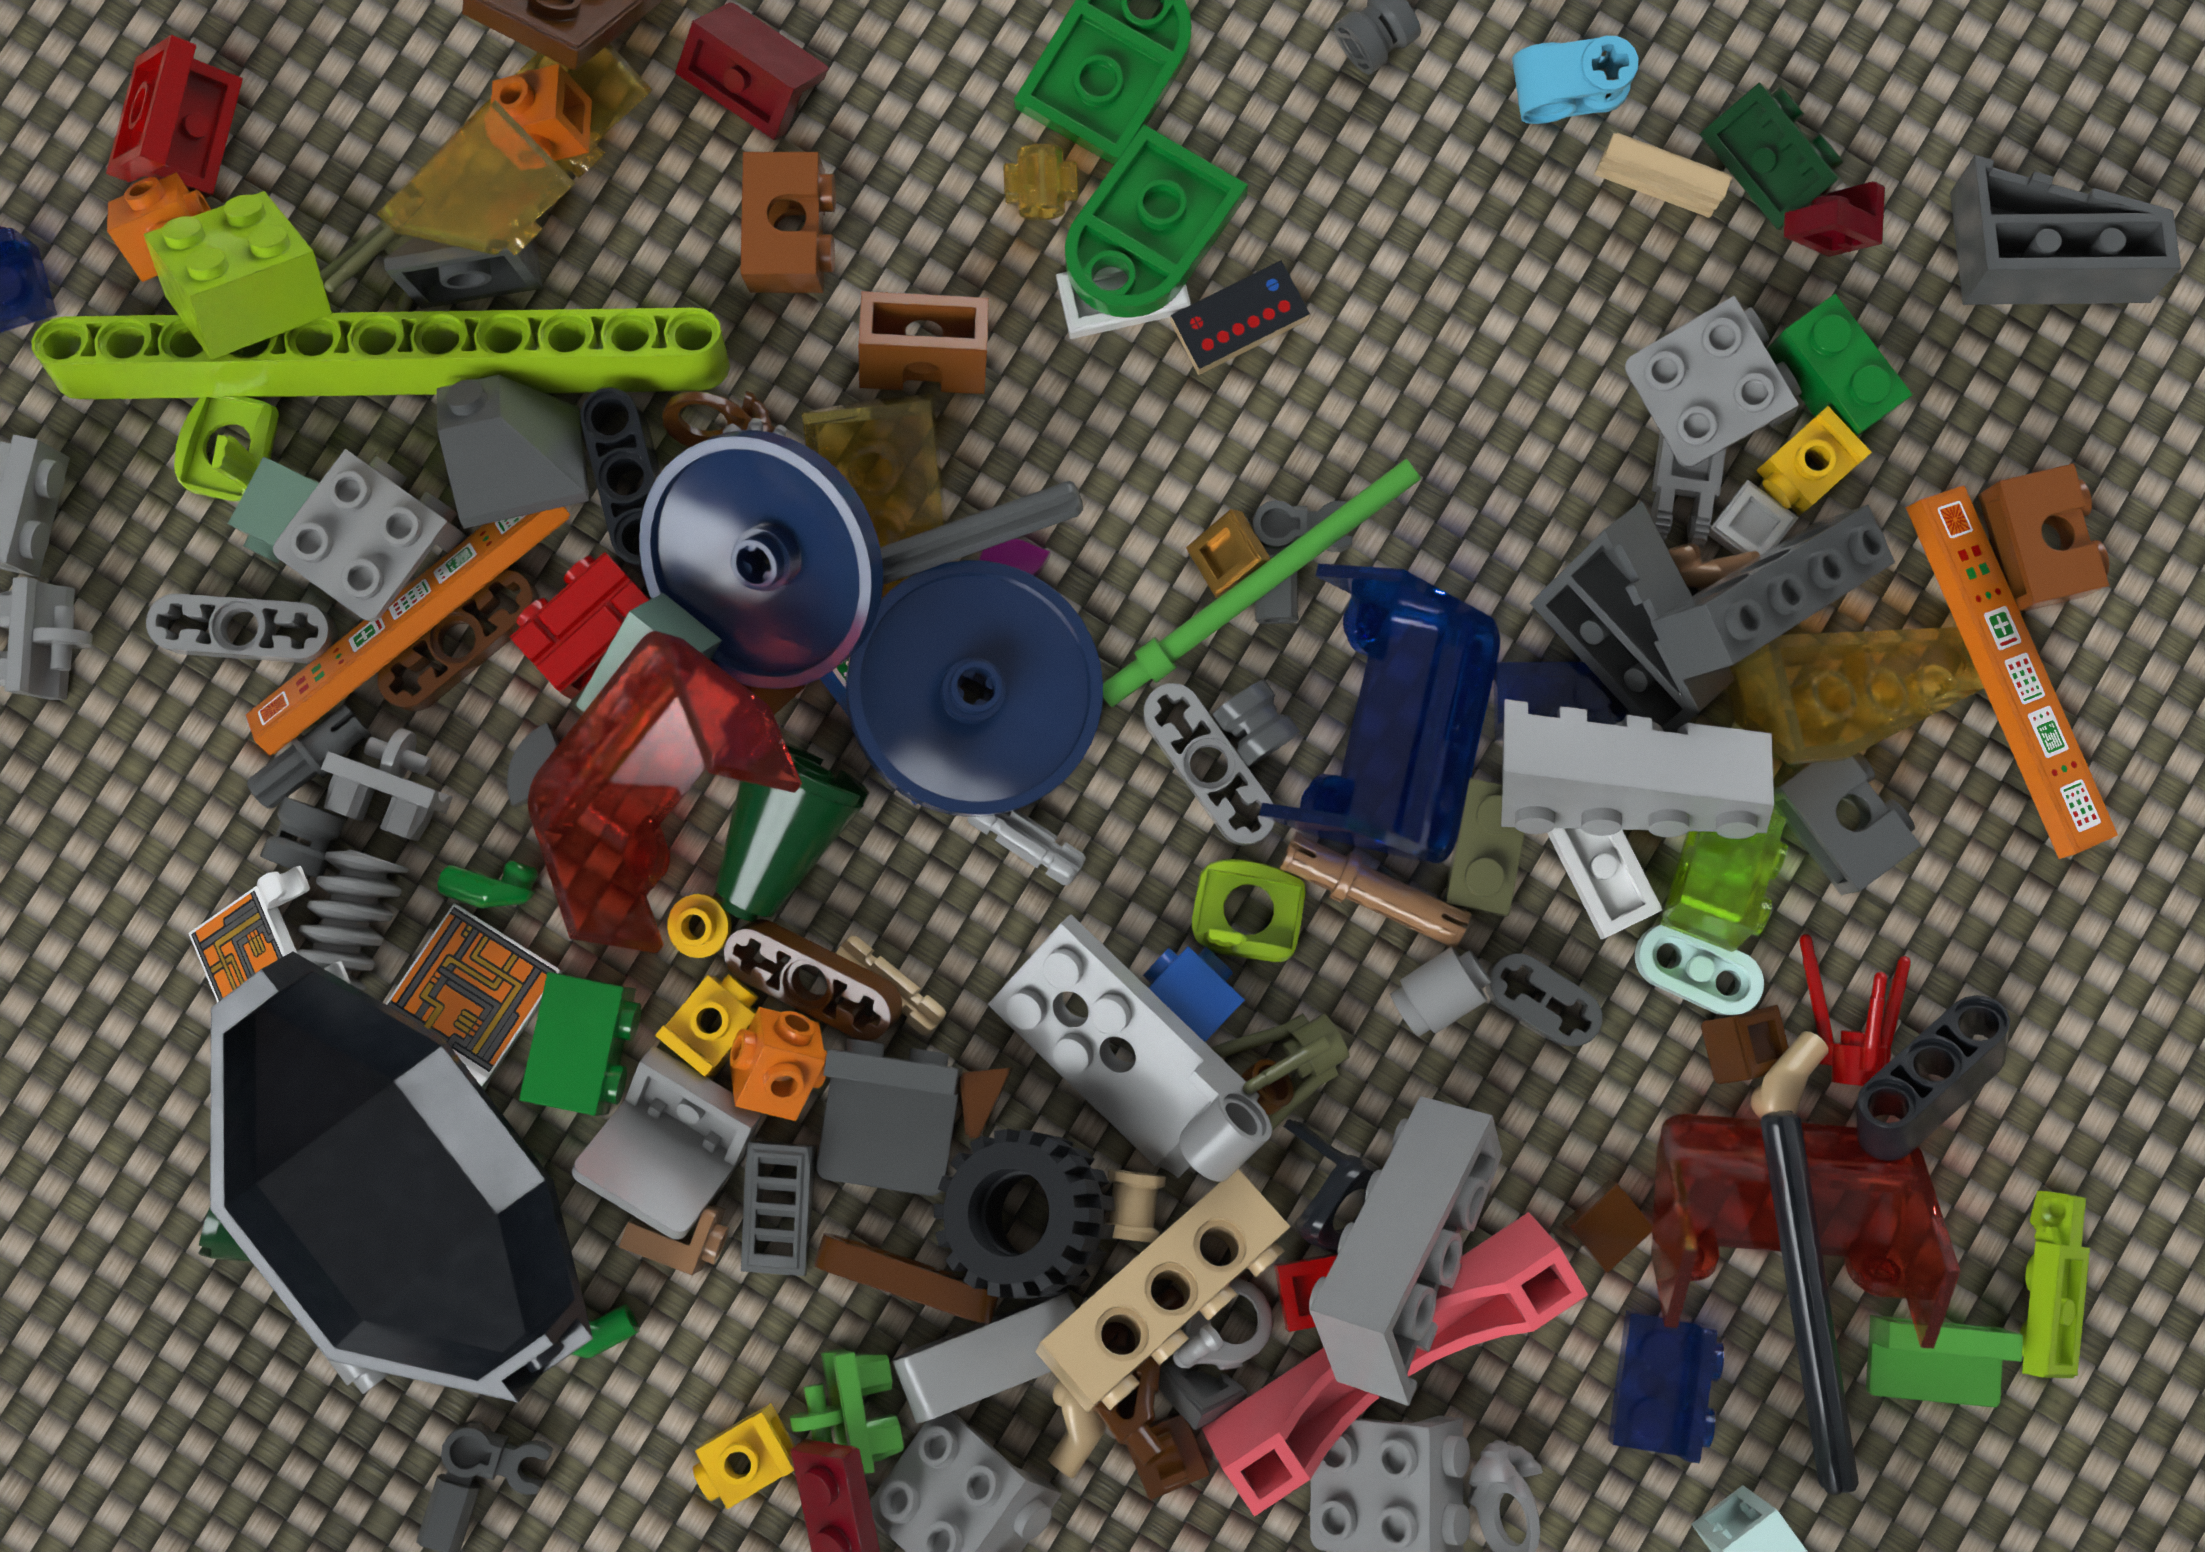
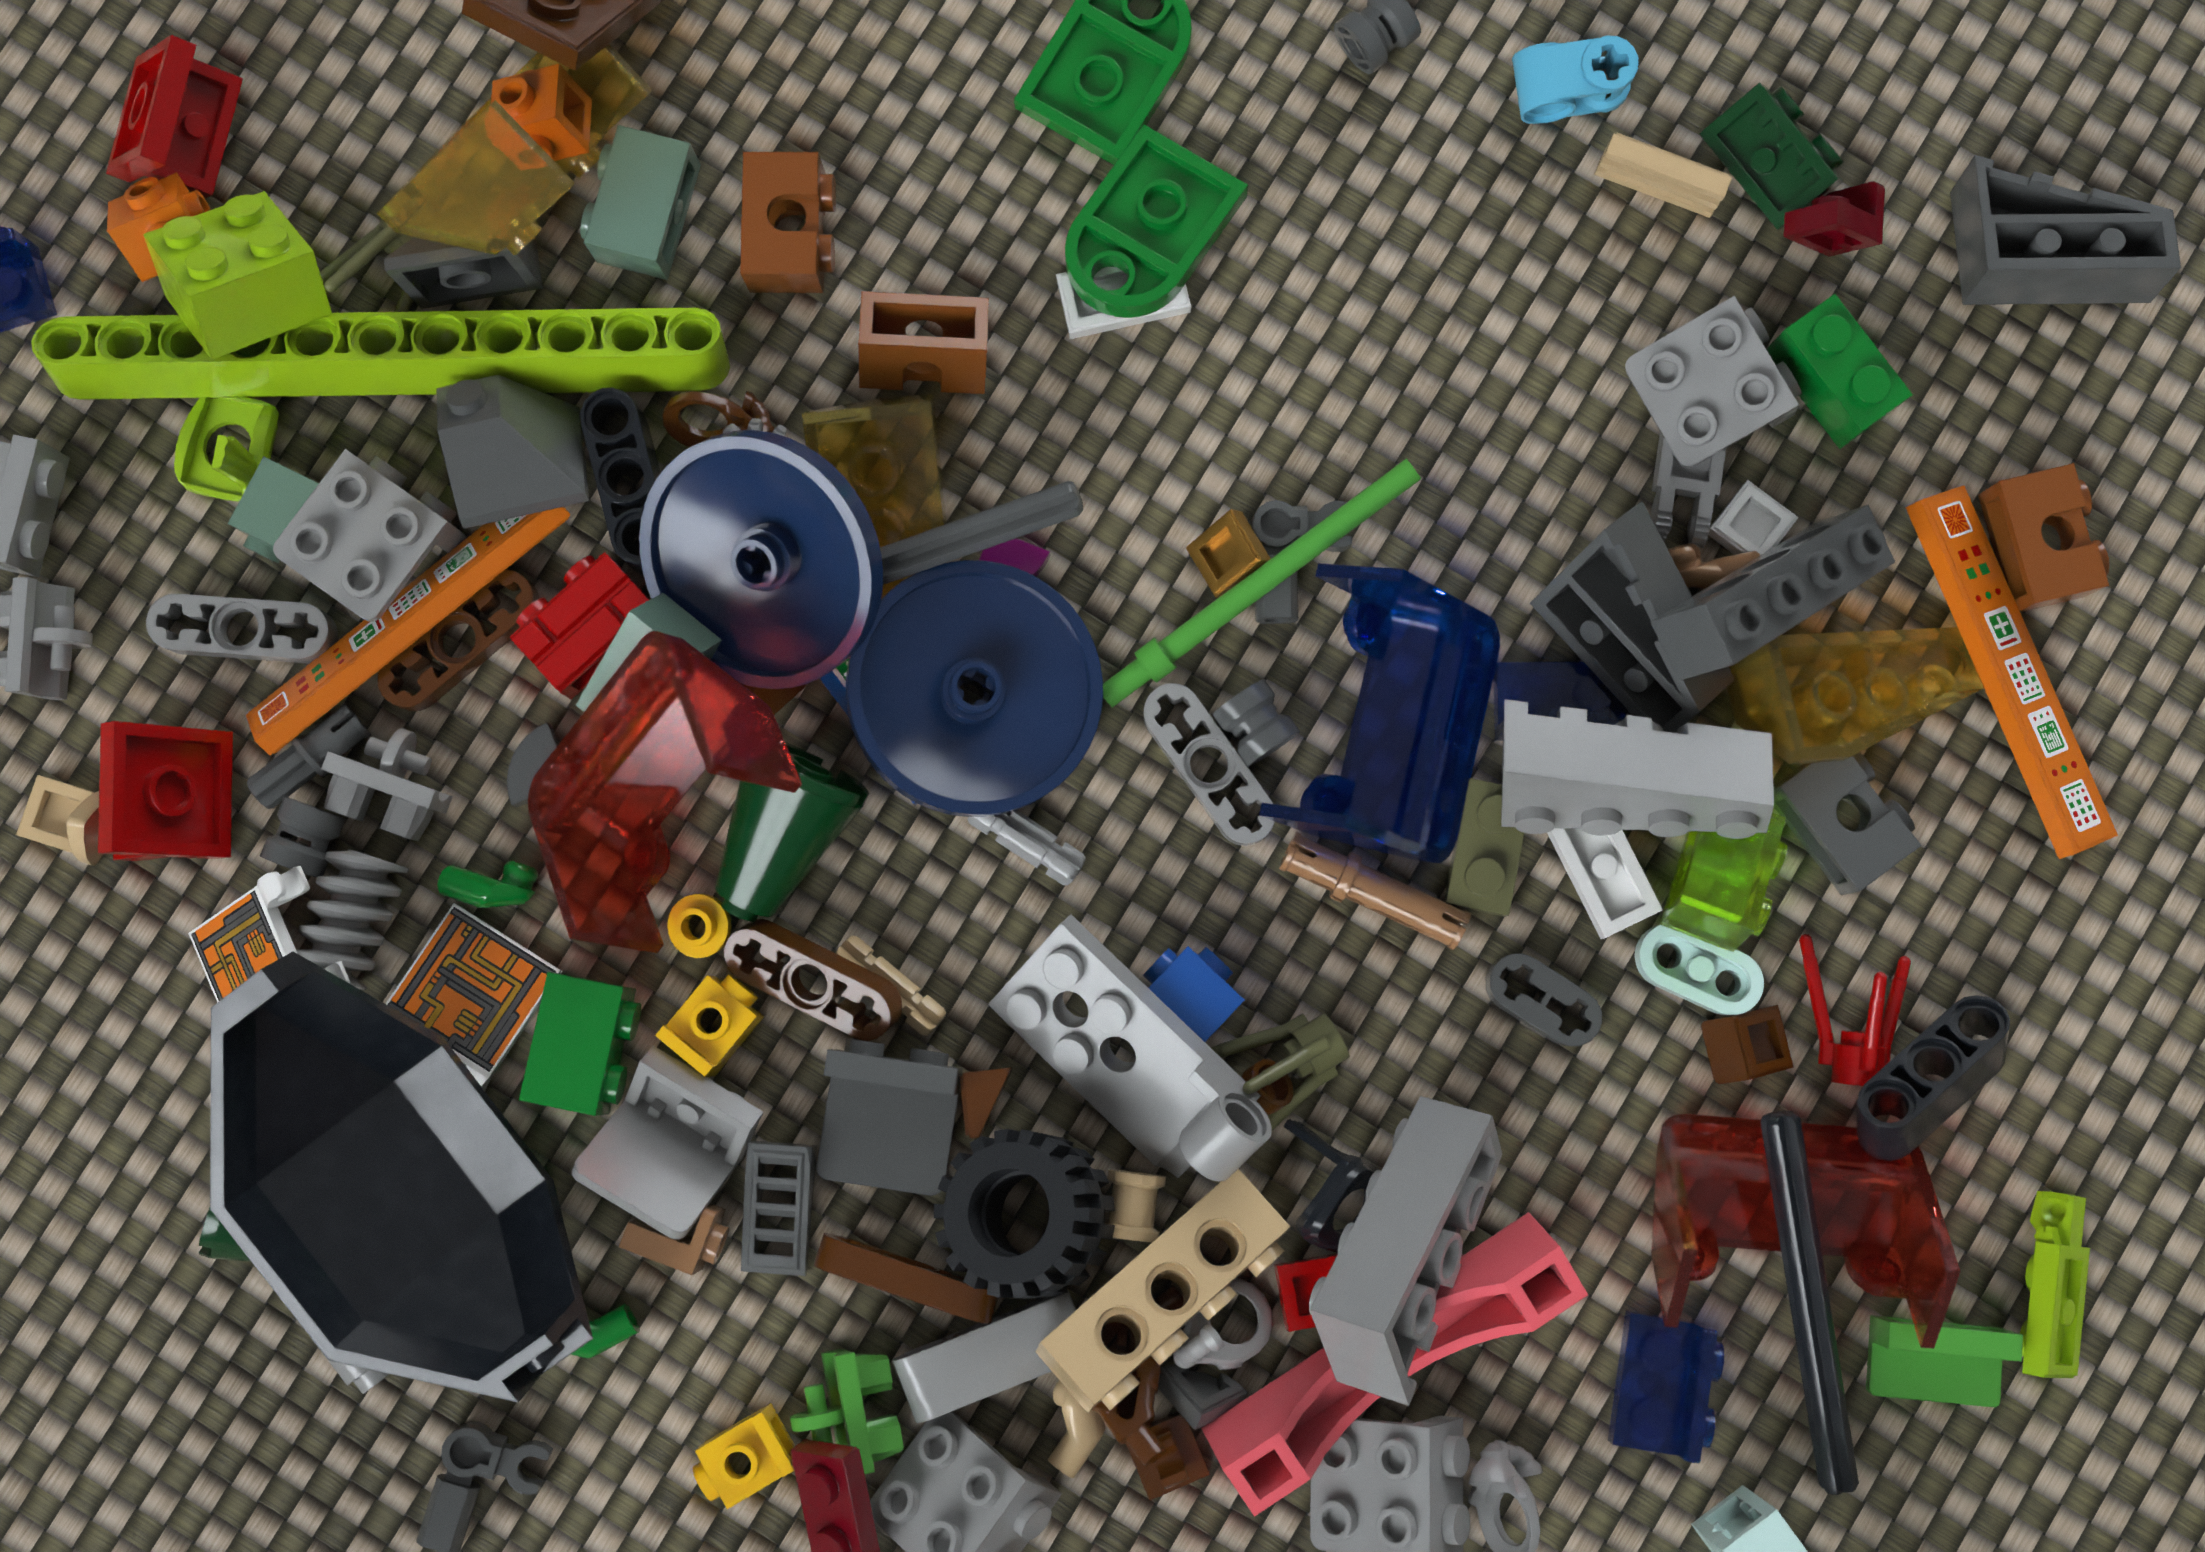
(63, 818): none -> tan tile
(164, 792): none -> red bracket
(640, 201): none -> sand green brick
(748, 68): dark red panel -> none
(777, 1063): orange brick -> none
(1040, 182): clear yellow gear -> none
(1211, 928): lime piece -> none
(1239, 317): black tile -> none
(1441, 991): light grey brick -> none
(1608, 1225): reddish brown slope -> none
(1787, 1078): tan arm -> none
(1829, 445): yellow brick -> none

